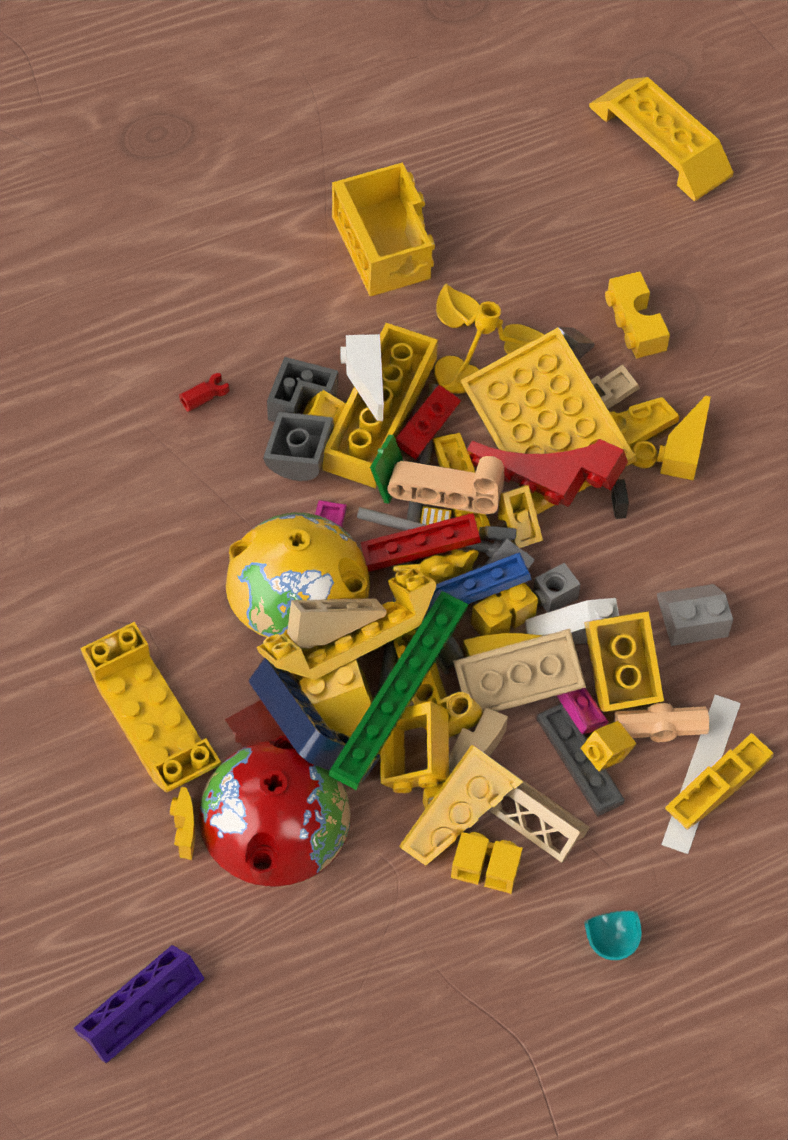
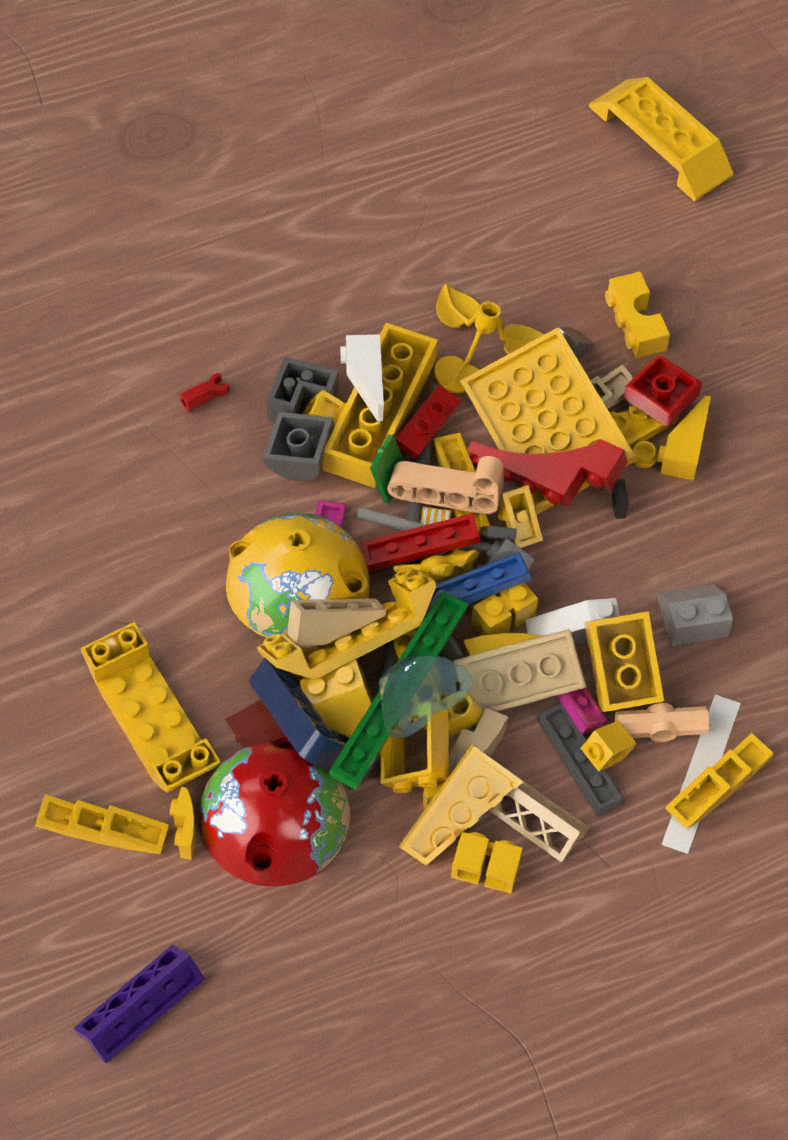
(102, 826): none -> yellow slope
(384, 228): yellow piece -> none
(417, 691): none -> clear light blue piece
(558, 578): light grey brick -> none
(614, 934): teal helmet -> none
(662, 390): none -> red brick

